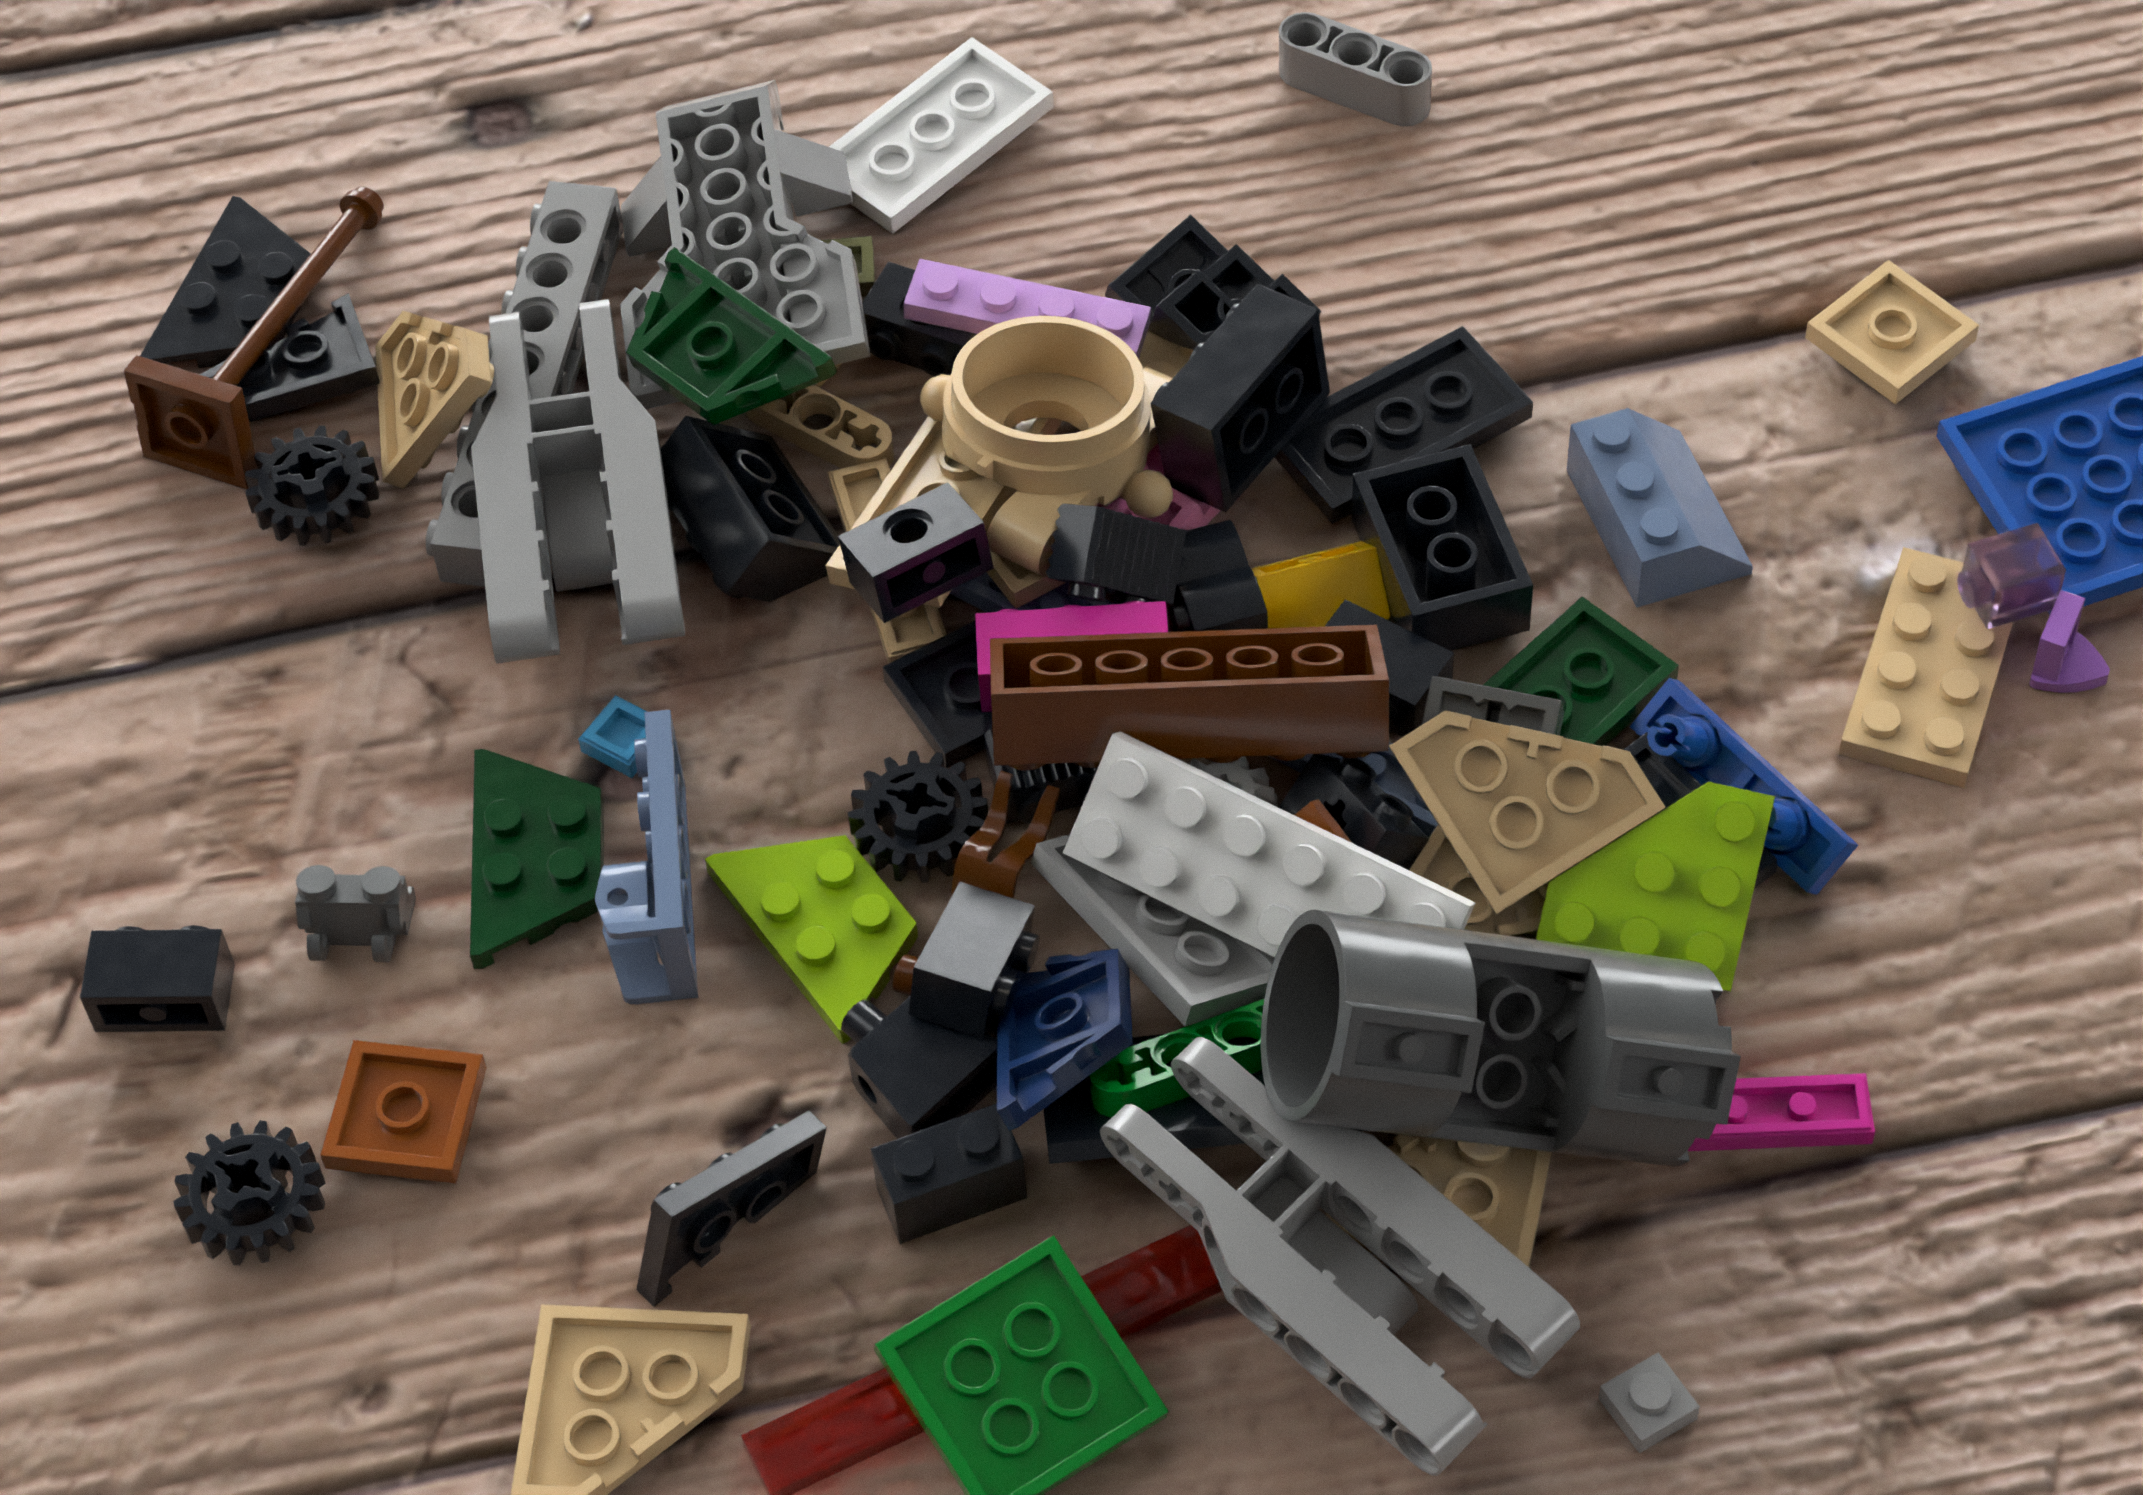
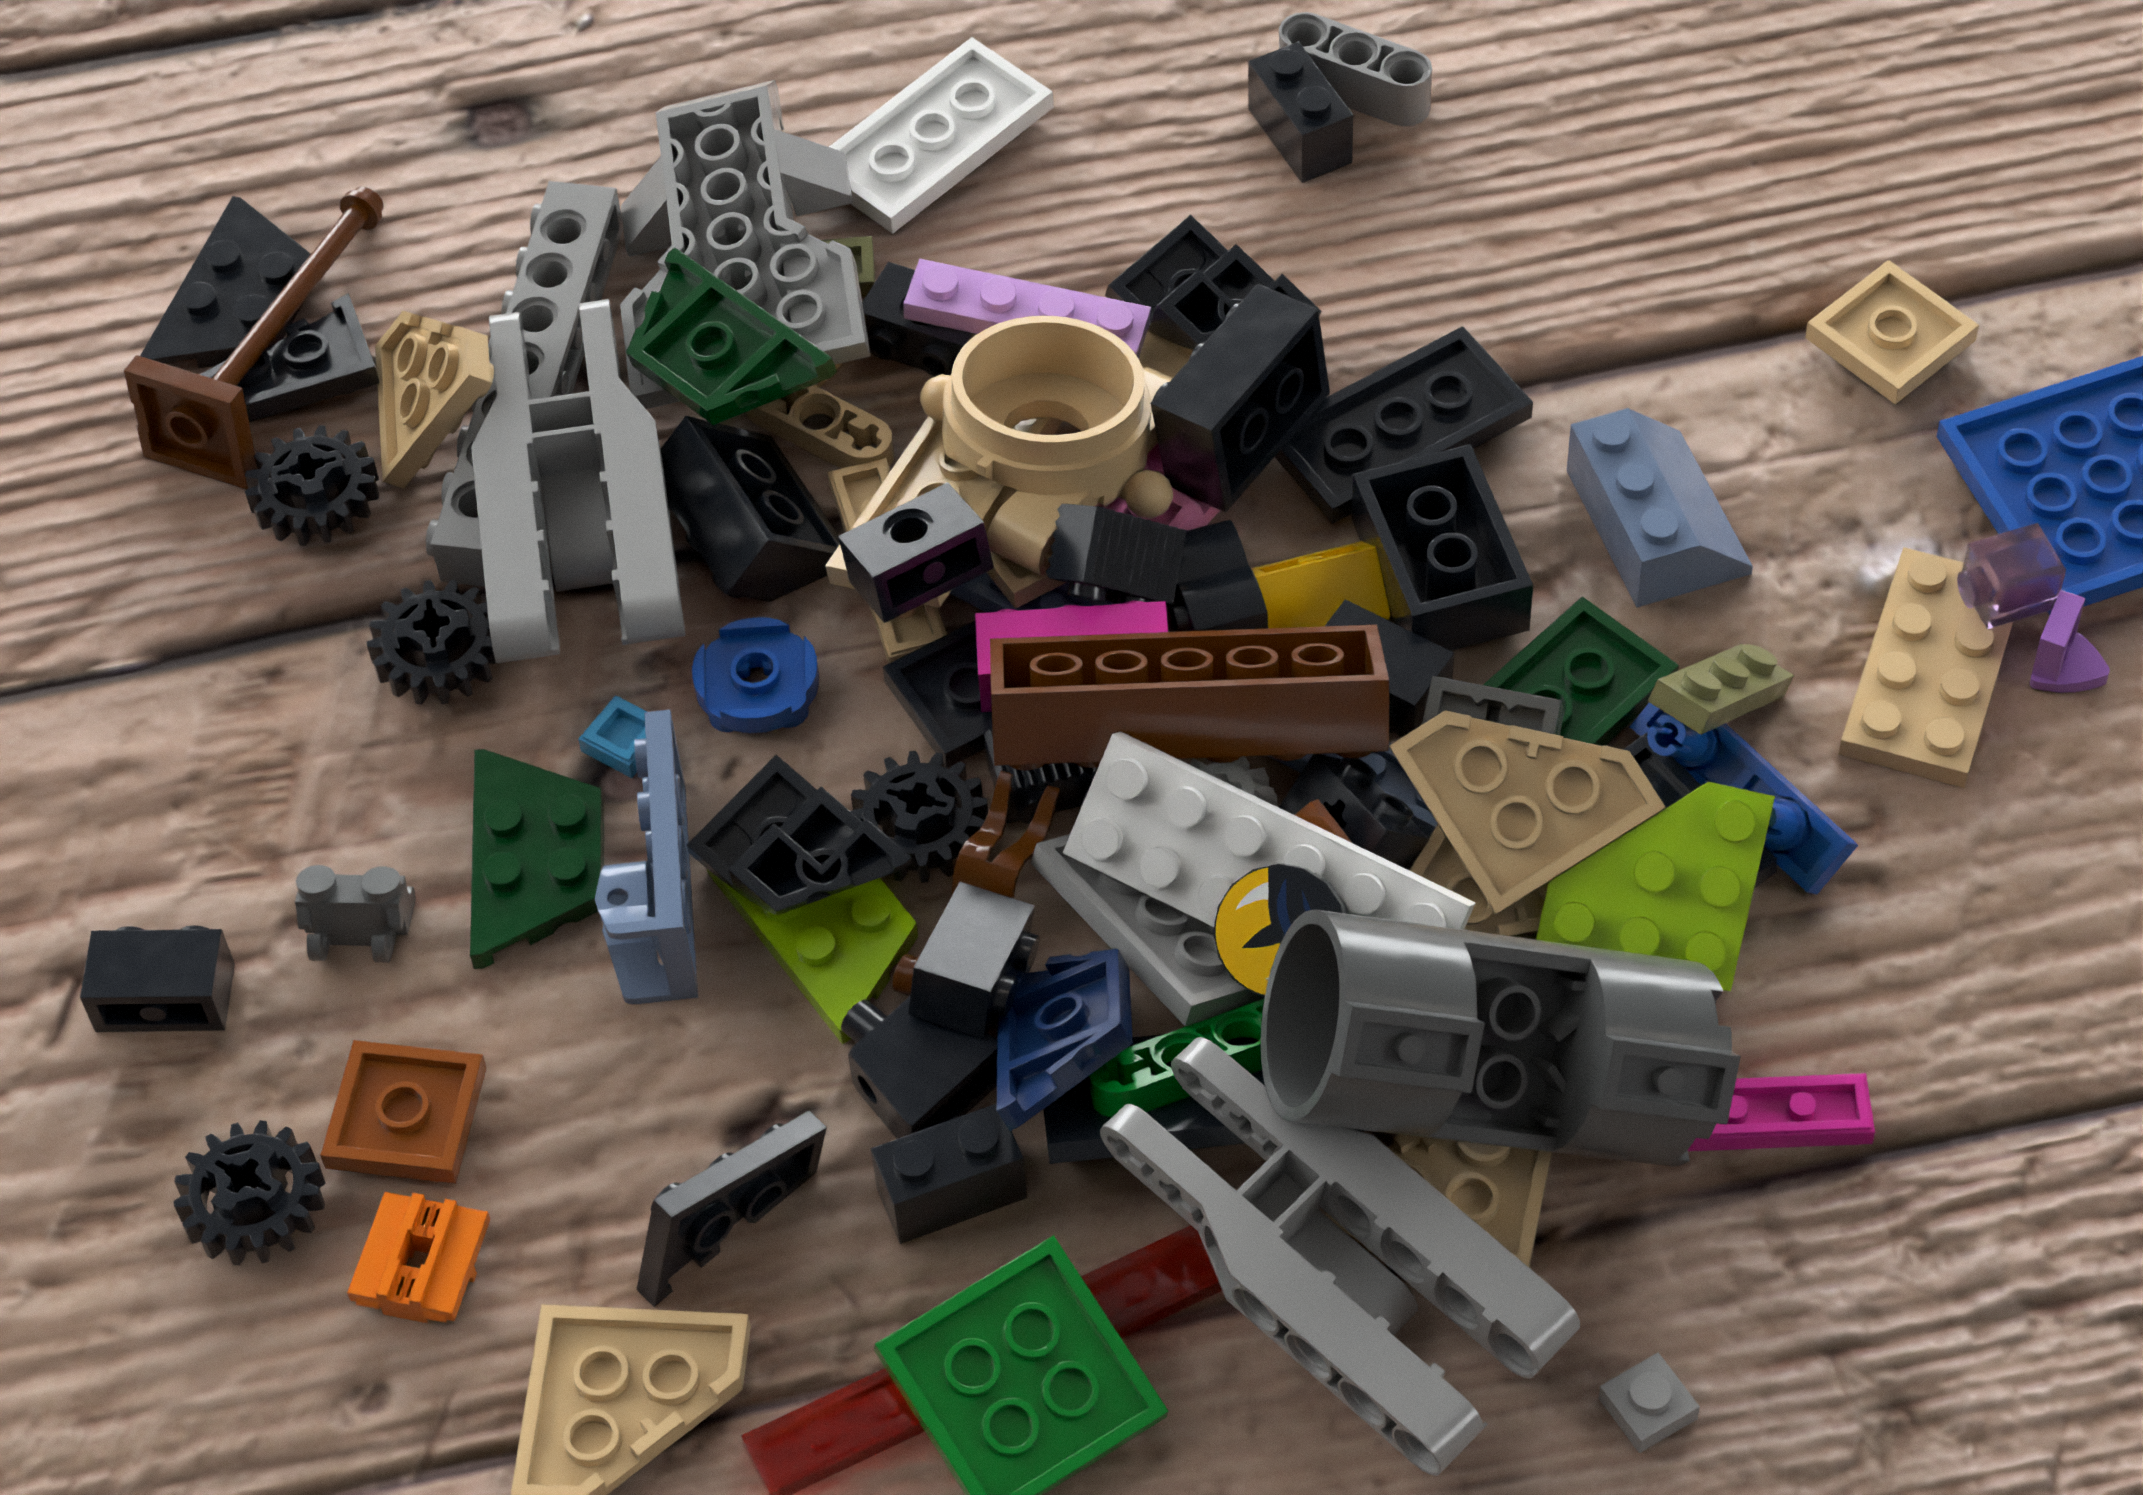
(407, 637): none -> black gear
(410, 1225): none -> orange piece
(762, 705): none -> blue plate
(792, 843): none -> black slope
(1258, 915): none -> tile
(1300, 112): none -> black brick
(1721, 687): none -> olive plate

